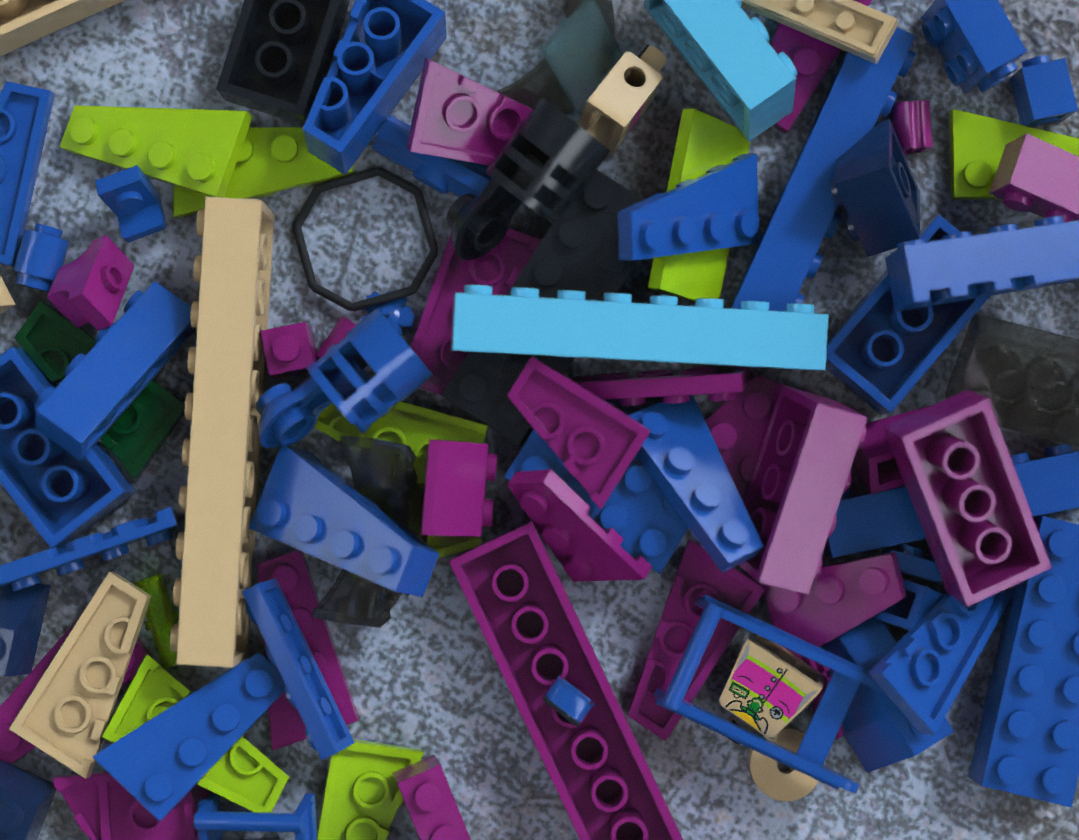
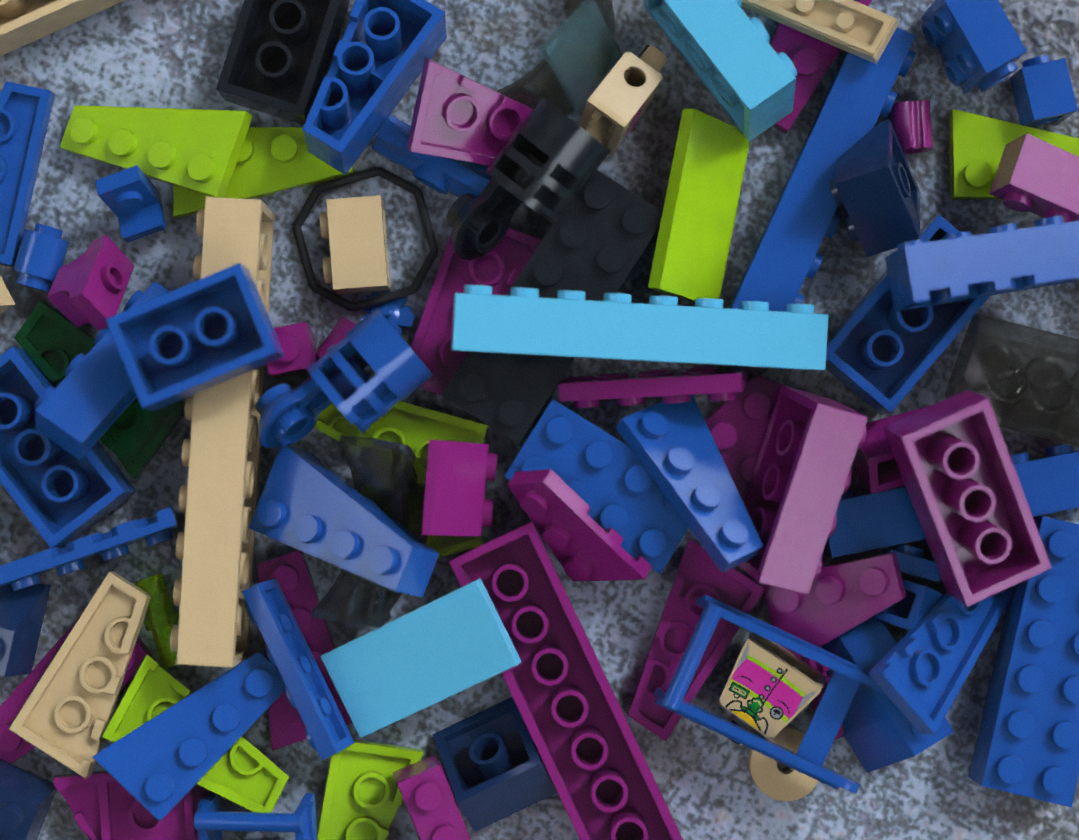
(195, 337): none -> blue brick
(356, 245): none -> tan brick
(421, 658): none -> medium azure tile
(493, 764): none -> dark blue slope
(568, 701): blue piece -> none
(580, 427): magenta wing -> none
(696, 215): blue wing -> none

